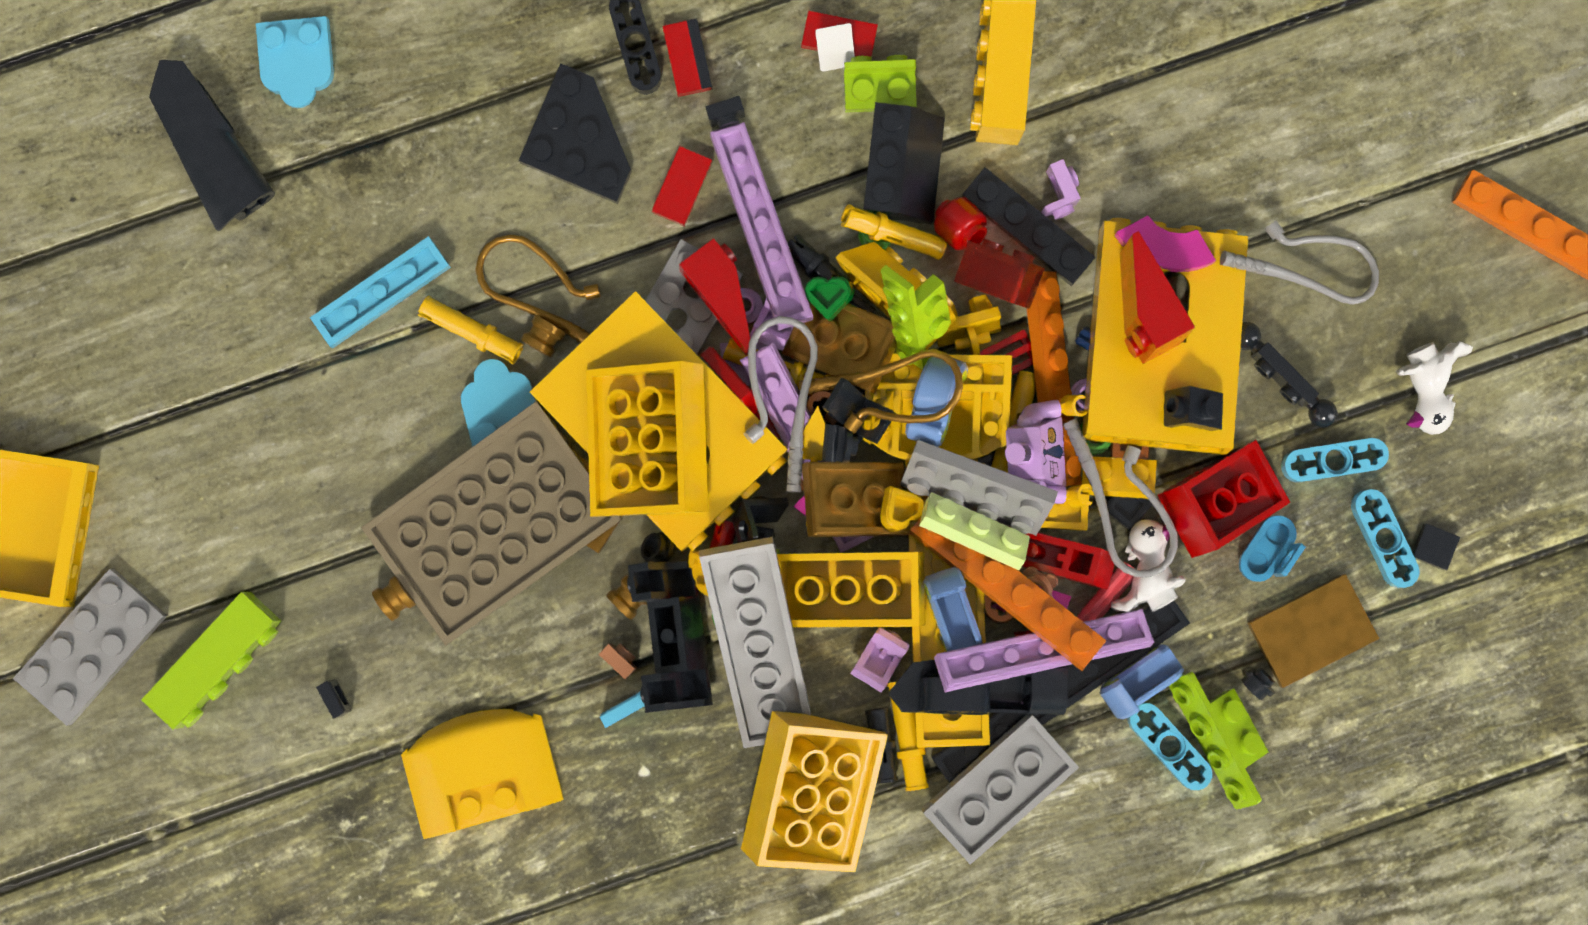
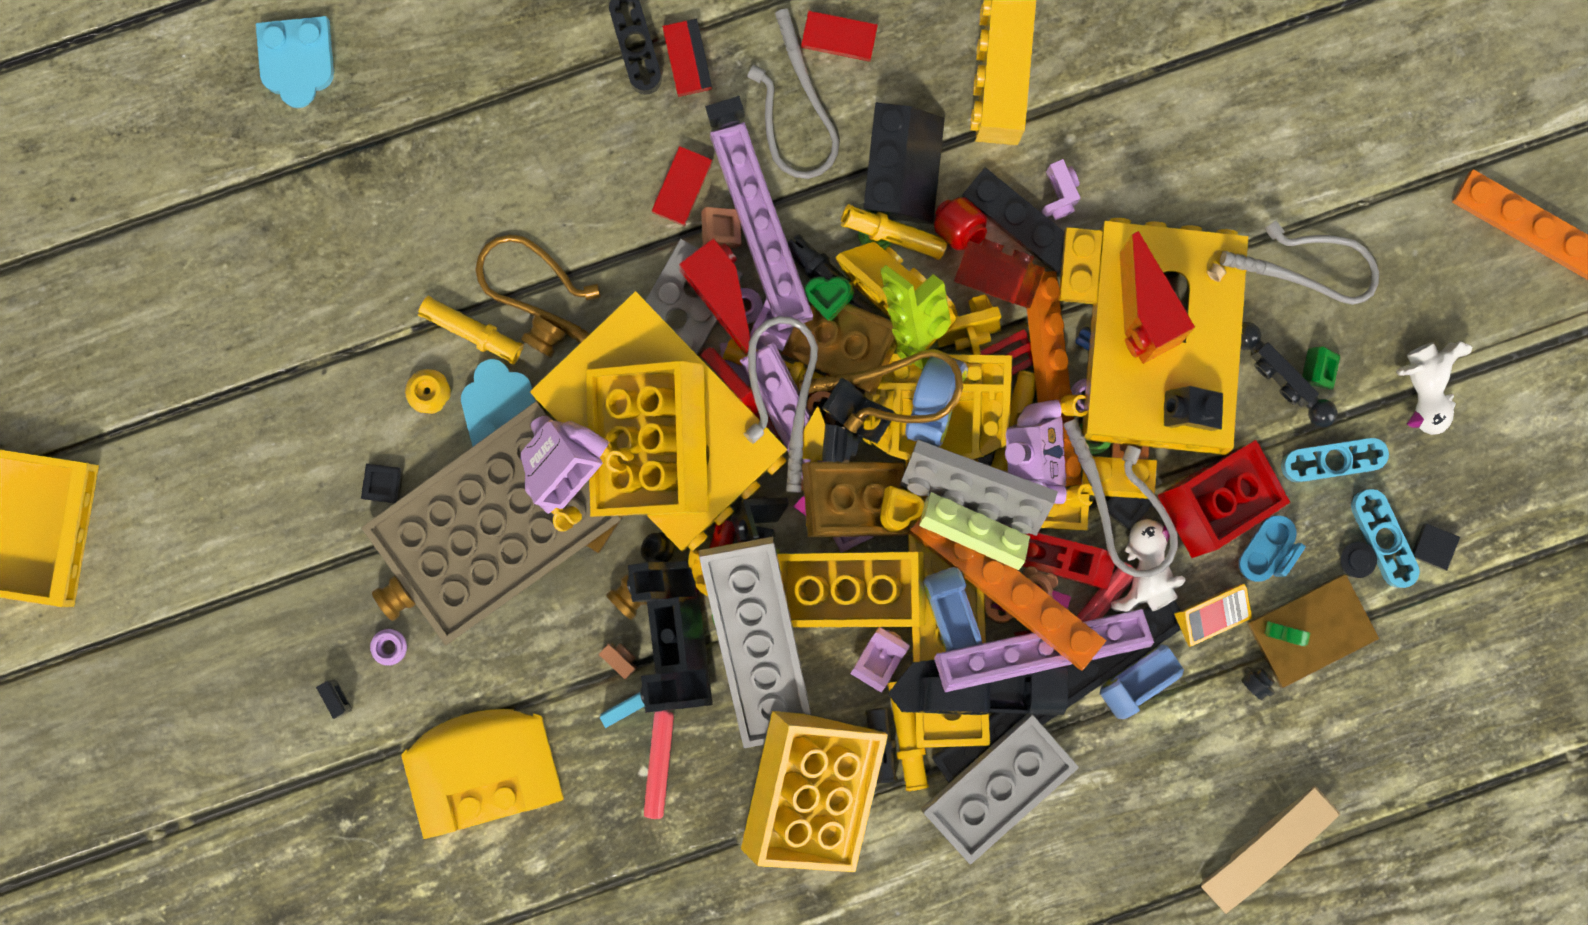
(90, 647): light grey plate -> none
(207, 146): black panel -> none
(211, 661): lime brick -> none
(377, 649): none -> lavender plate
(380, 292): medium azure plate -> none
(382, 483): none -> black tile
(439, 391): none -> yellow plate
(561, 462): none -> lavender torso
(577, 139): black plate -> none
(658, 765): none -> coral axle
(721, 225): none -> nougat plate
(758, 74): none -> light grey piece
(834, 46): white sticker -> none
(879, 81): lime bracket -> none
(1080, 265): none -> yellow plate
(1171, 250): dark pink tile -> none
(1180, 772): medium azure beam -> none
(1214, 614): none -> slope
(1216, 272): none -> tan piece
(1224, 735): lime bracket -> none
(1270, 849): none -> tan slope
(1287, 633): none -> green tile
(1321, 367): none -> green slope
(1358, 560): none -> black plate

